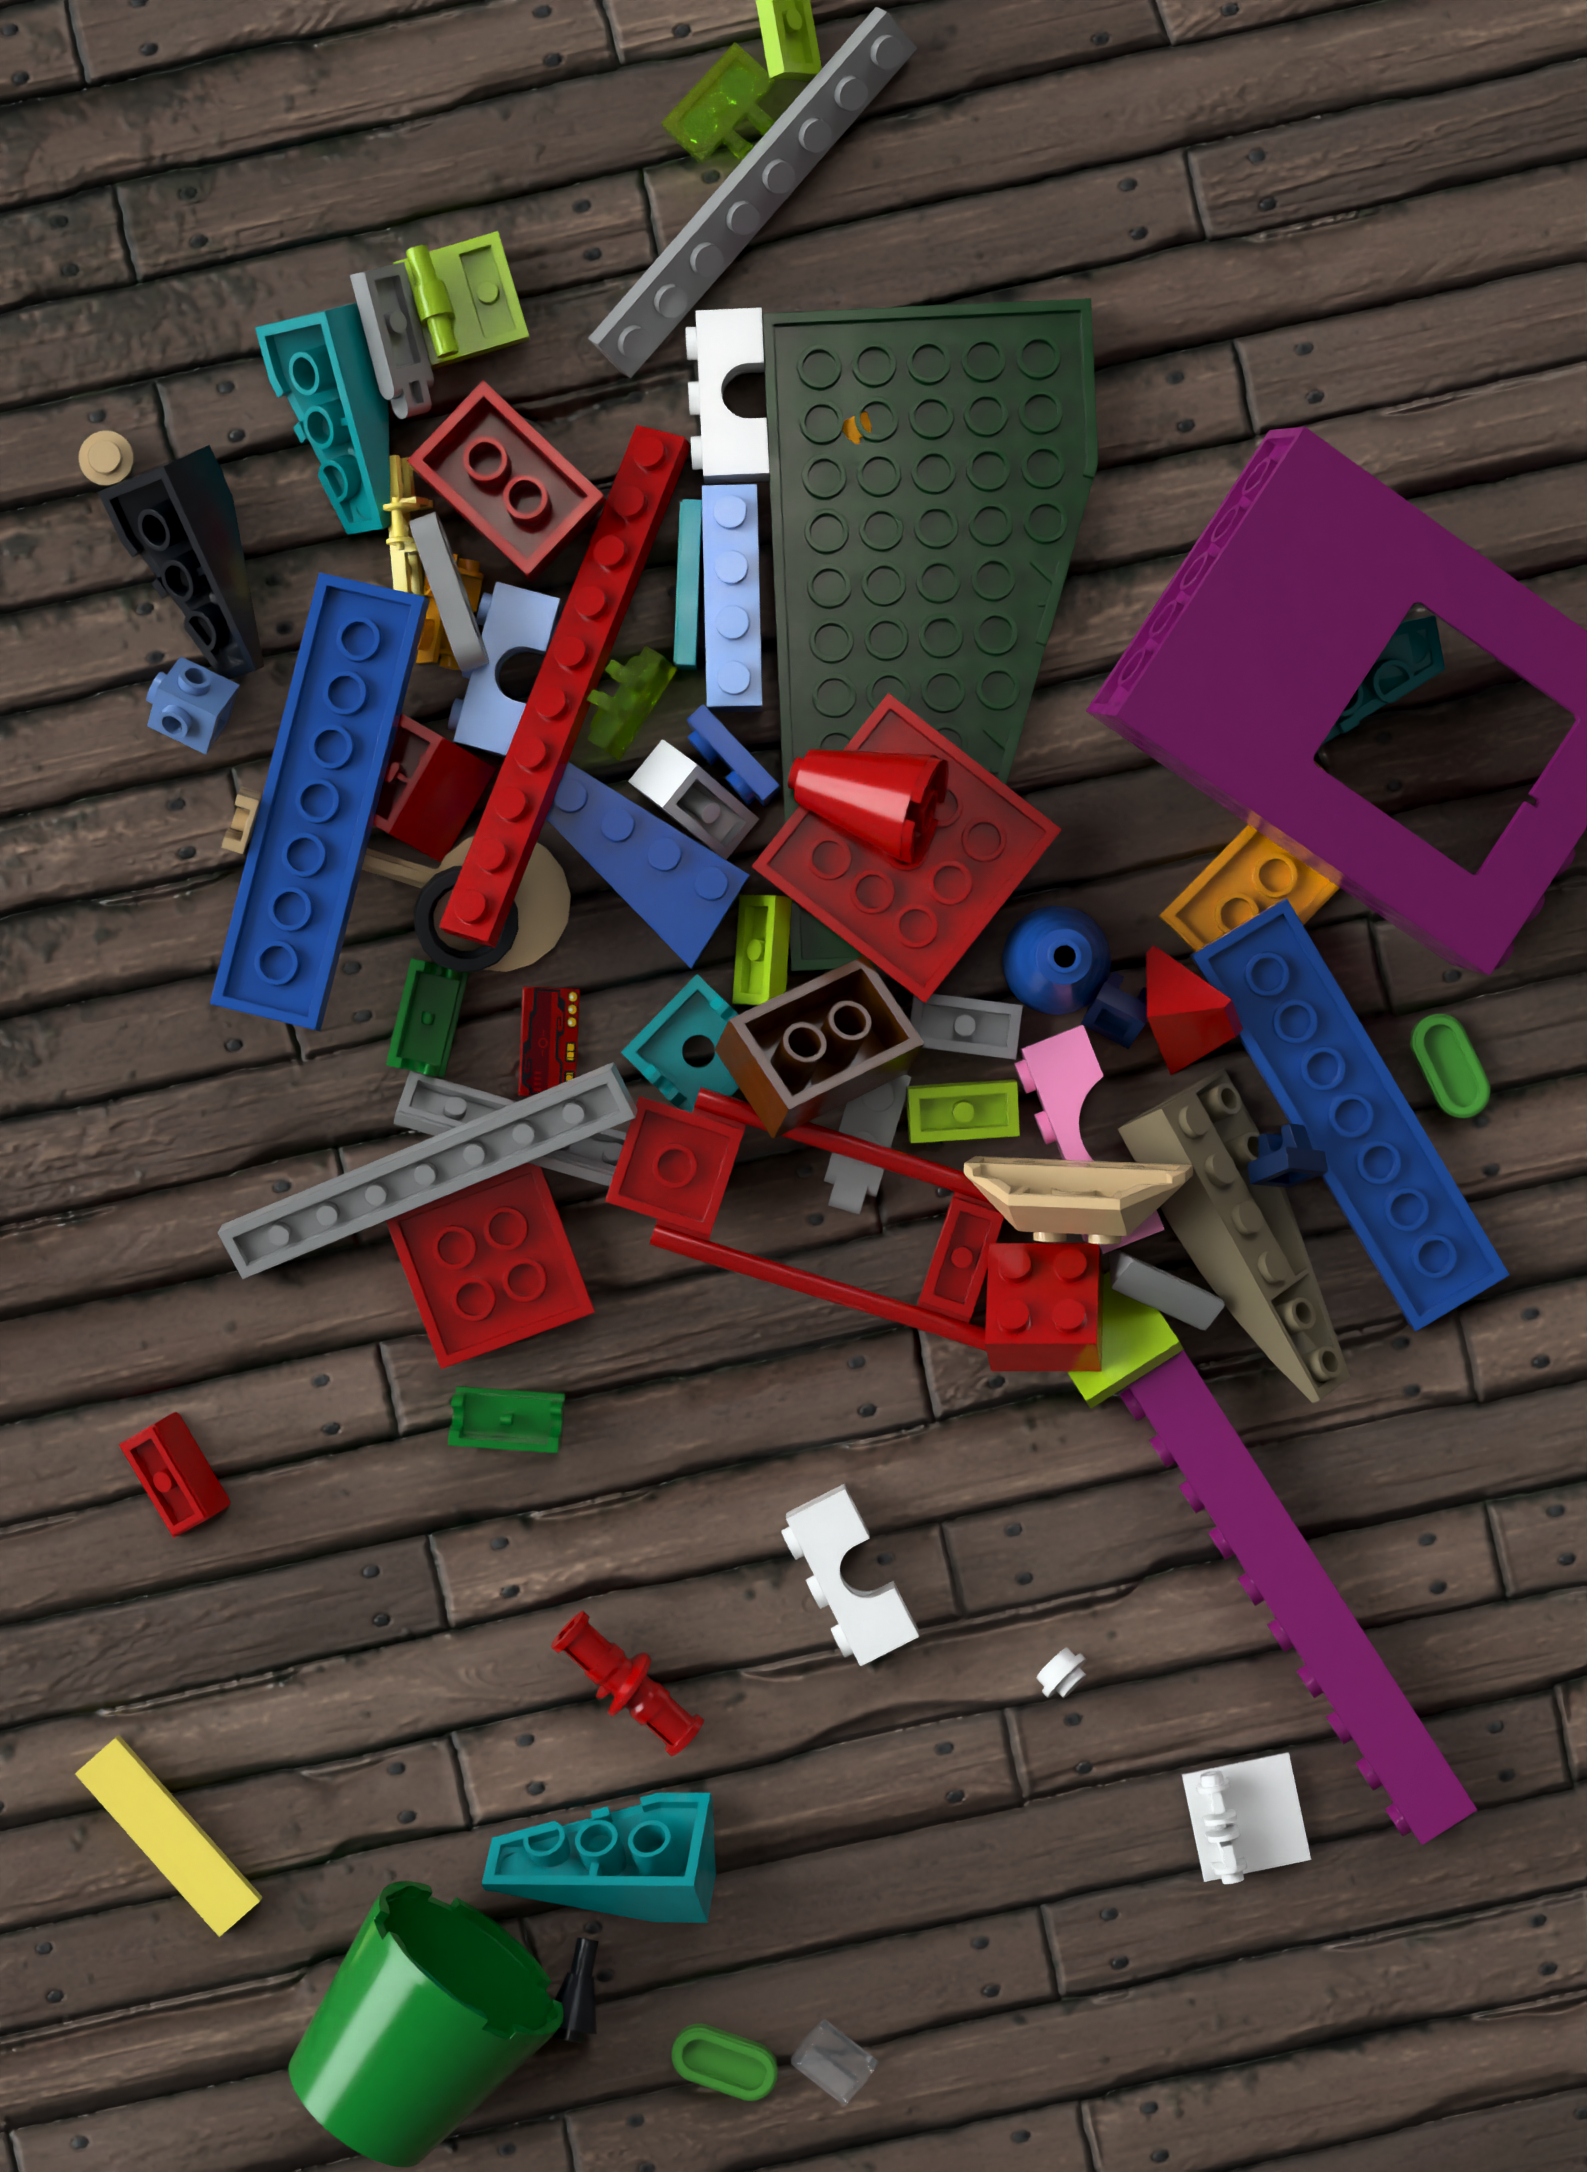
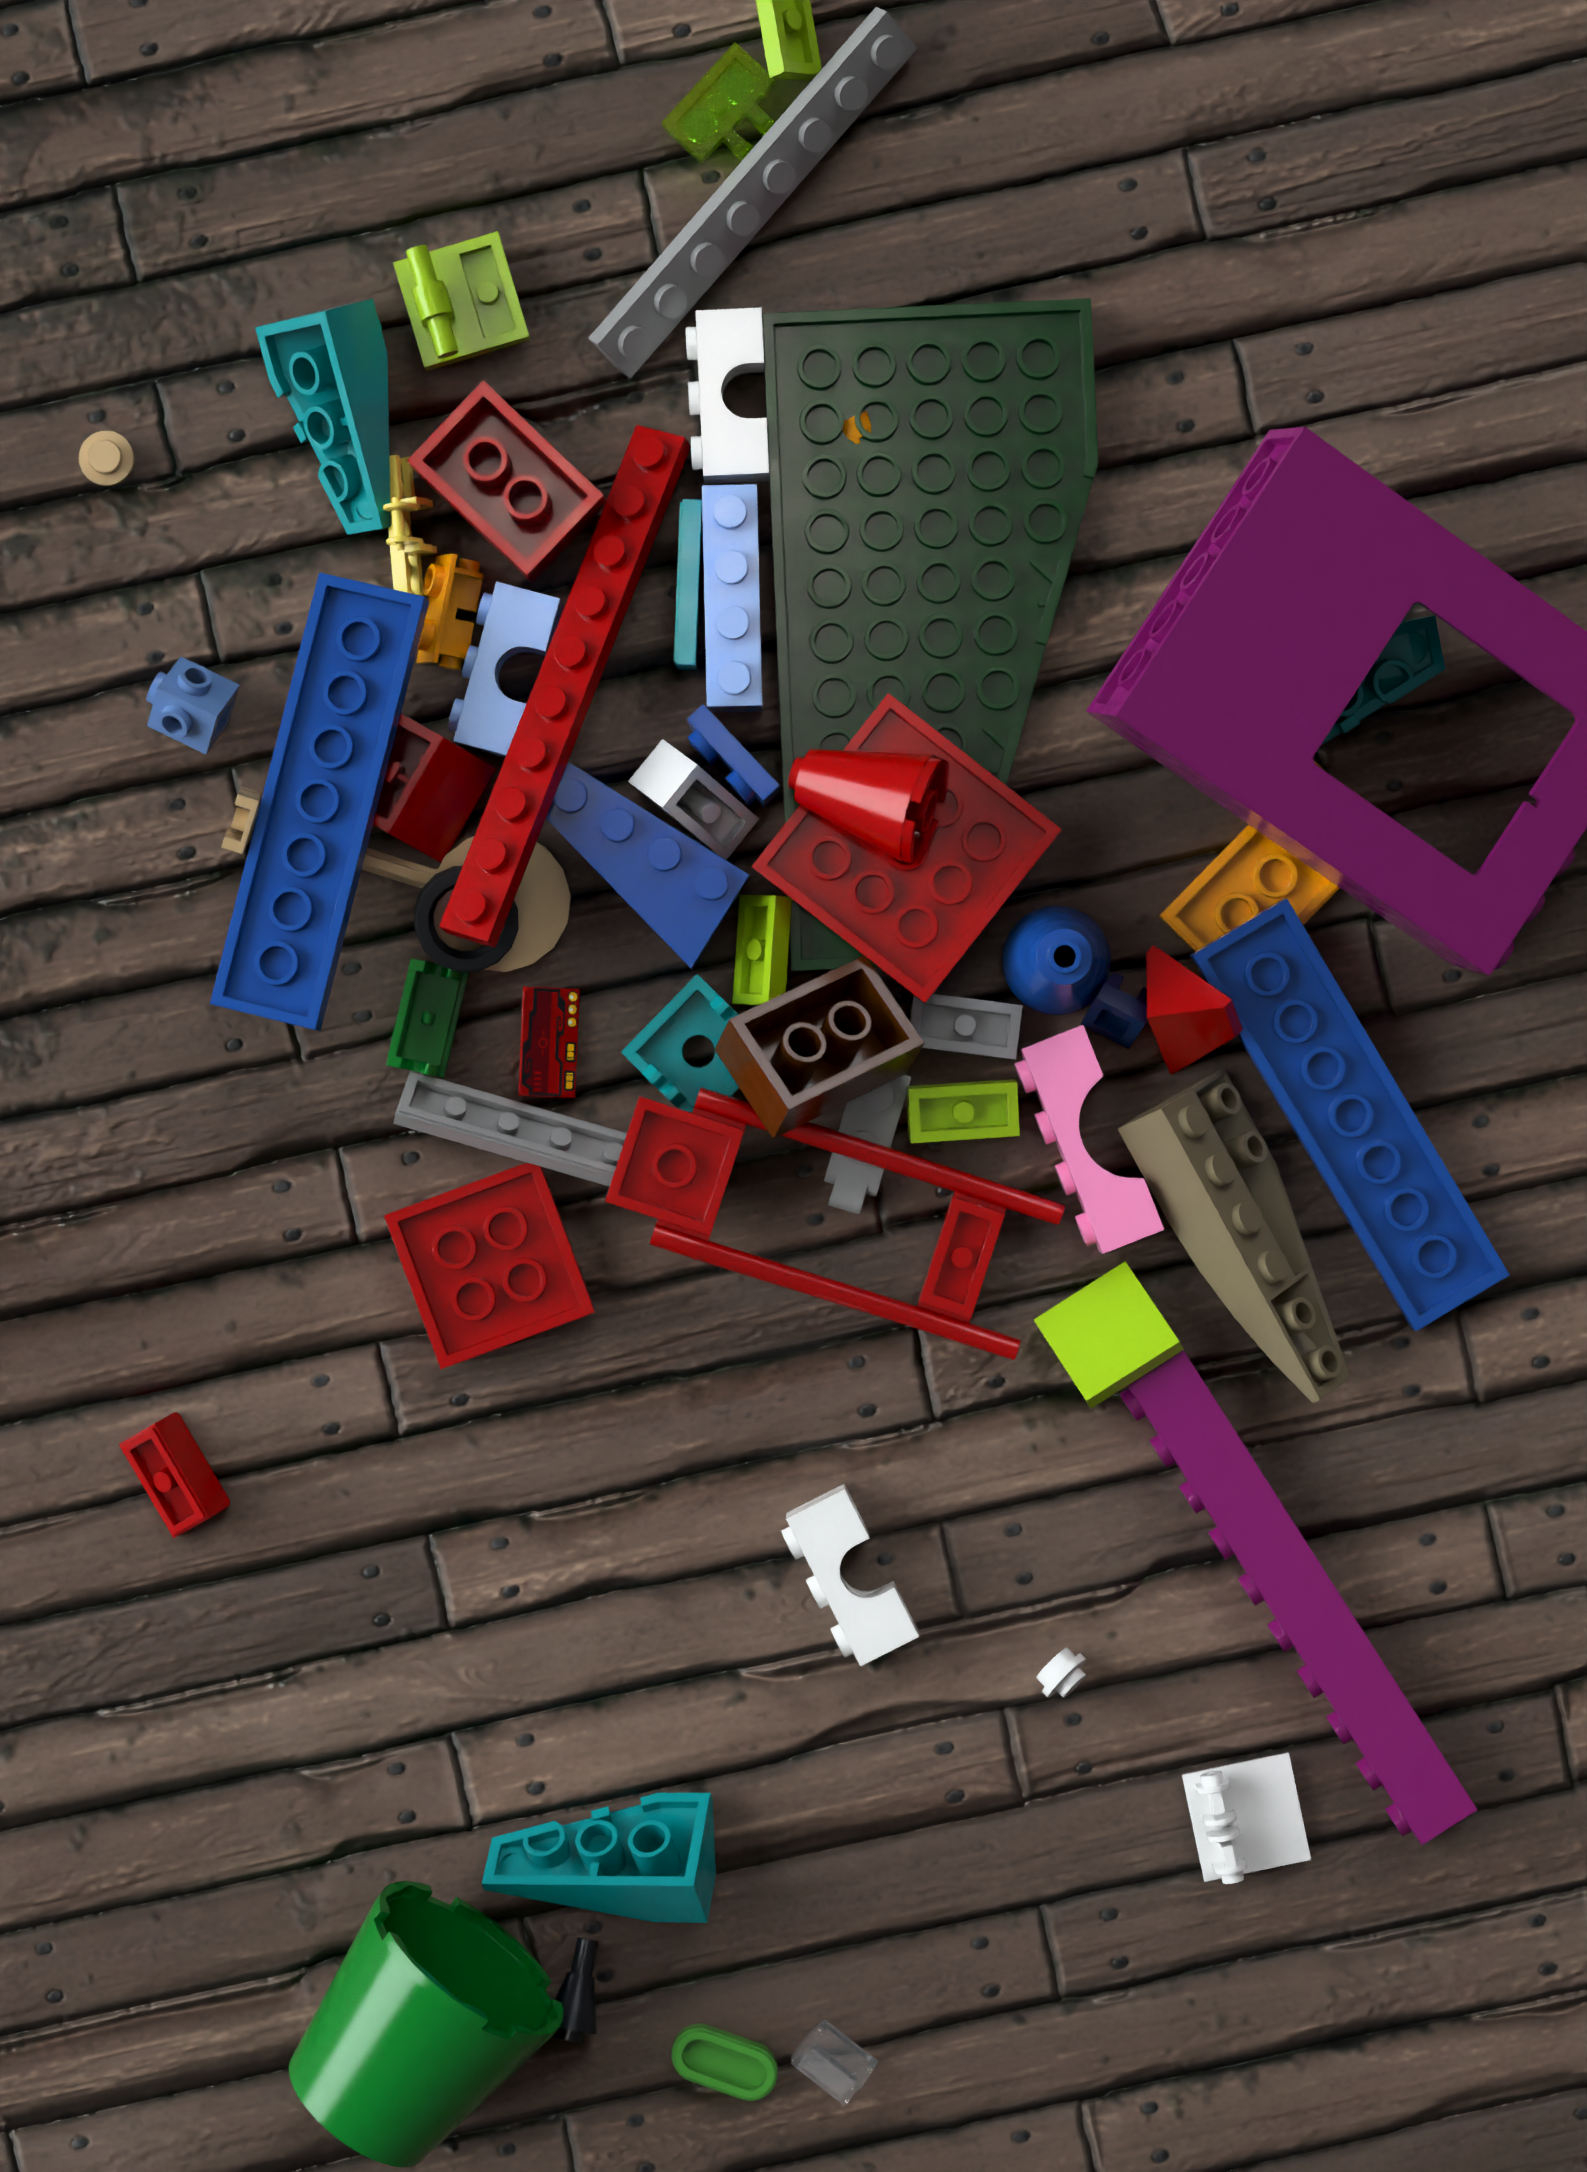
(169, 1835): light yellow tile -> none
(191, 540): black wedge -> none
(394, 338): light grey hinge -> none
(428, 1170): light grey plate -> none
(449, 592): light grey beam -> none
(507, 1419): green hinge -> none
(624, 714): clear neon green hinge -> none
(628, 1683): red piece -> none
(1044, 1307): red brick -> none
(1075, 1195): tan wedge -> none
(1163, 1291): light grey slope -> none
(1286, 1160): dark blue tile -> none
(1450, 1065): bright green tile -> none

